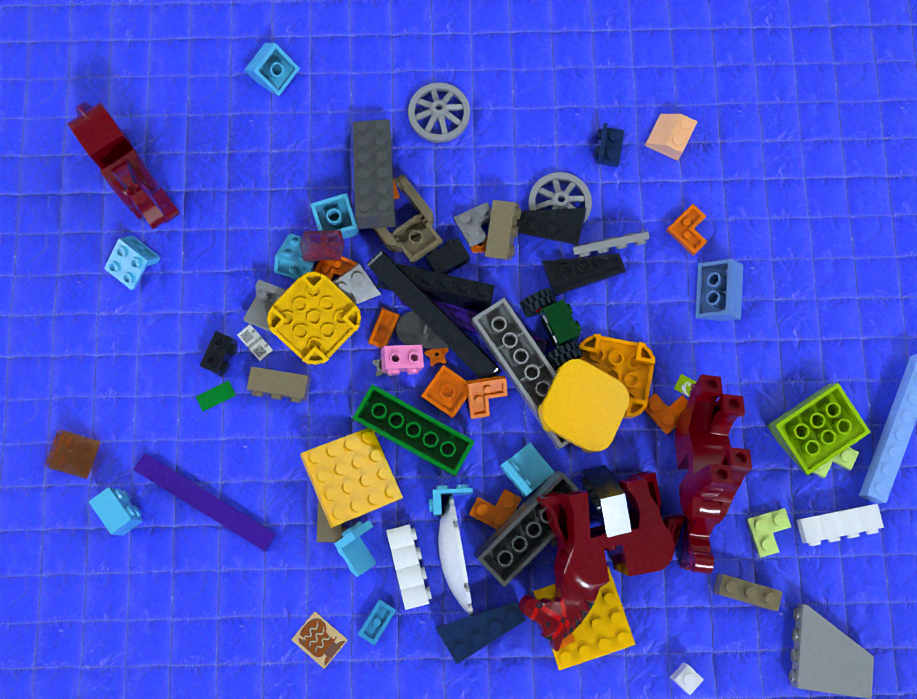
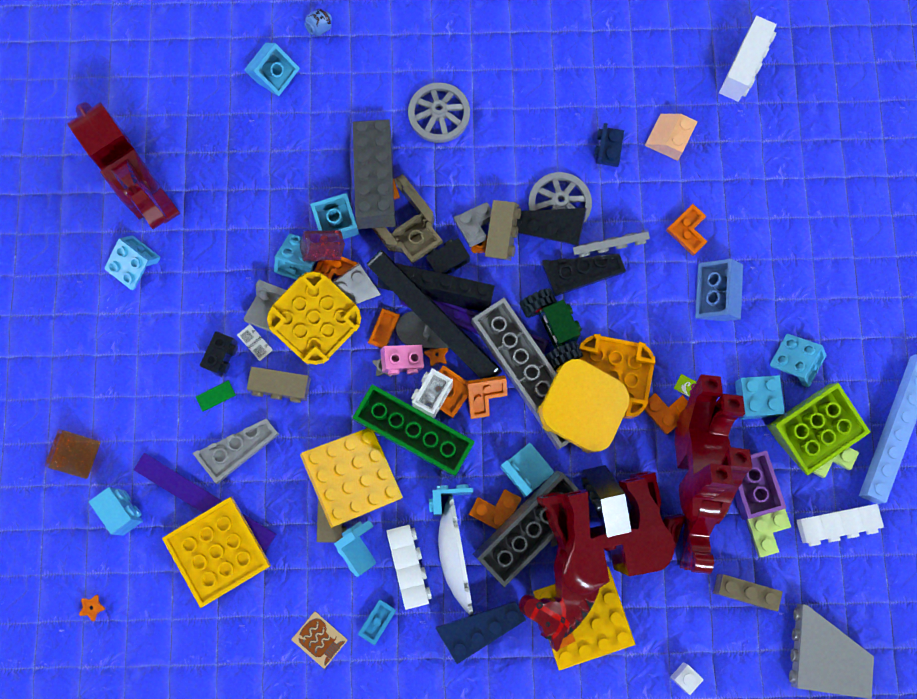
(97, 607): none -> orange plate
(216, 552): none -> yellow plate
(230, 453): none -> light grey wing
(318, 22): none -> medium blue head
(432, 392): none -> white piece
(748, 59): none -> white brick
(759, 489): none -> medium lavender brick
(761, 396): none -> medium azure brick
(799, 358): none -> medium azure bracket

